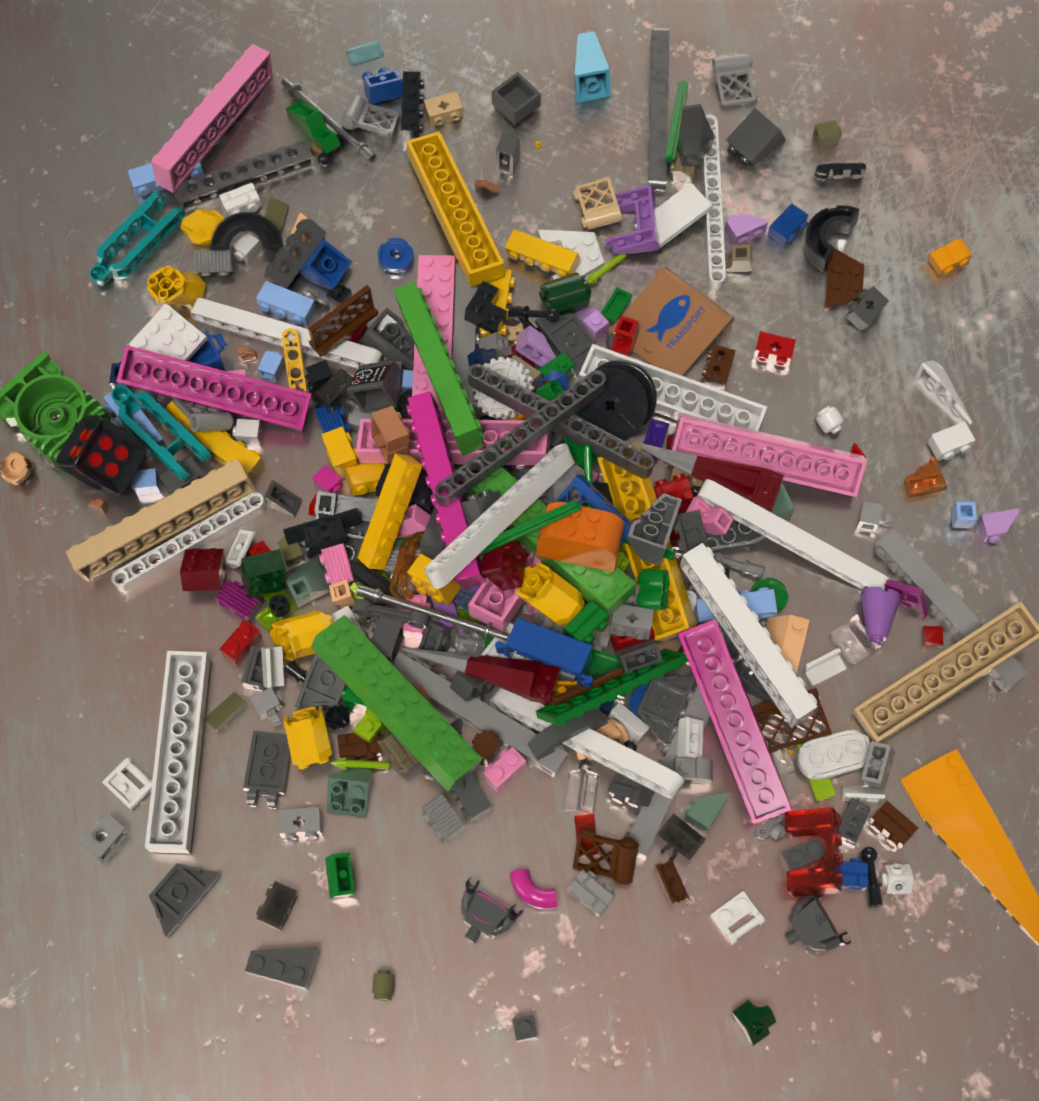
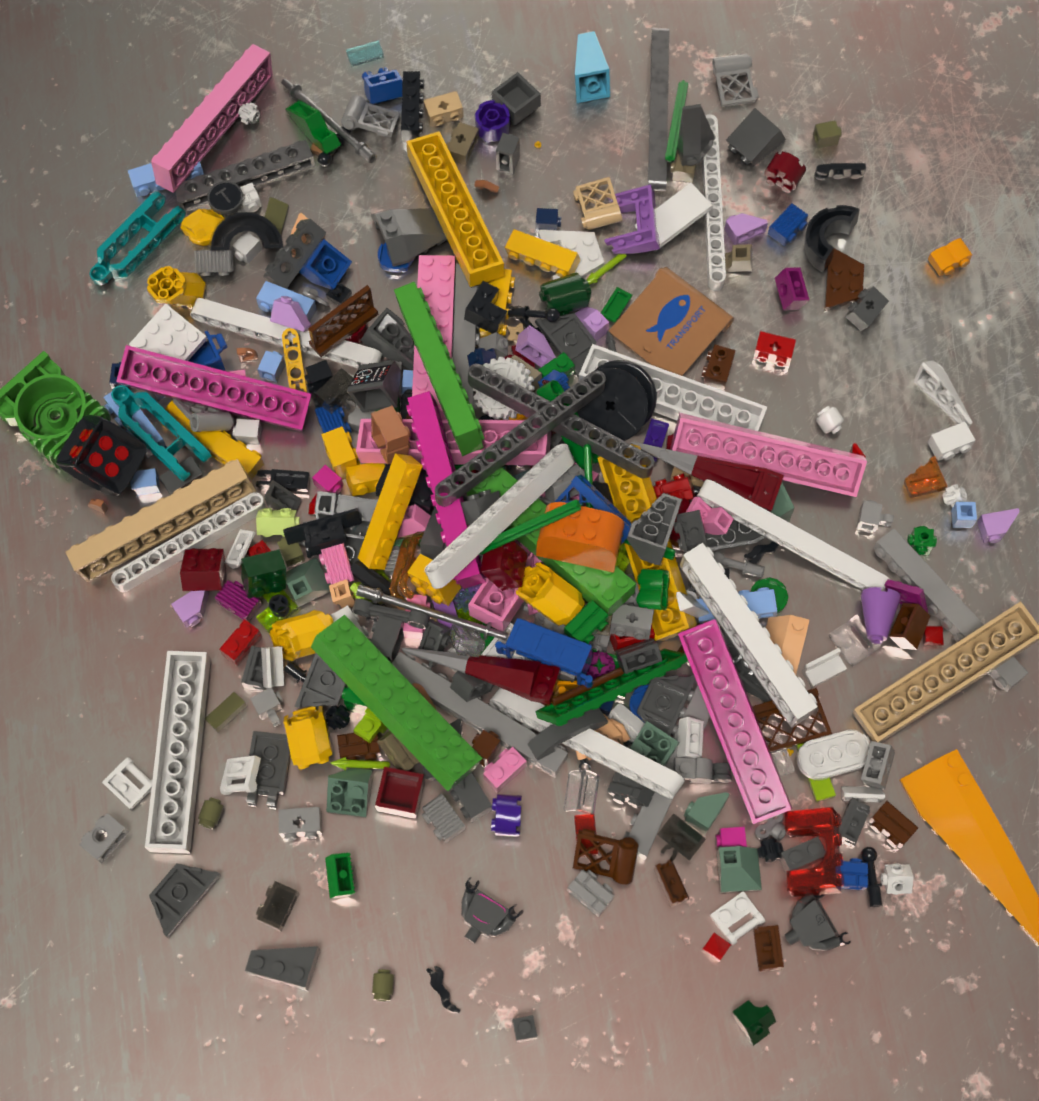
(15, 468): light nougat hair -> none
(191, 607): none -> lavender slope
(210, 813): none -> olive brick
(225, 198): none -> black tile
(240, 768): none -> white plate
(249, 113): none -> white gear
(272, 522): none -> yellowish green brick
(288, 479): none -> black hinge
(289, 314): none -> lavender slope
(400, 792): none -> dark red piece
(408, 232): none -> dark grey wedge
(436, 980): none -> black hair
(463, 142): none -> dark tan brick
(492, 121): none -> dark purple brick
(507, 815): none -> dark purple brick
(530, 893): dark pink cylinder -> none
(547, 219): none -> dark blue brick
(605, 660): none -> magenta gear
(625, 336): red brick -> none
(654, 744): none -> sand green slope
(690, 605): none -> white slope
(716, 947): none -> red slope
(722, 773): none -> dark grey wheel
(731, 837): none -> dark pink brick
(738, 869): none -> sand green slope
(760, 550): none -> black hair
(768, 948): none -> reddish brown hinge
(770, 850): none -> black gear
(785, 171): none -> dark red brick
(792, 289): none -> magenta brick
(909, 626): none -> reddish brown brick
(922, 540): none -> green brick
(954, 494): none -> white gear

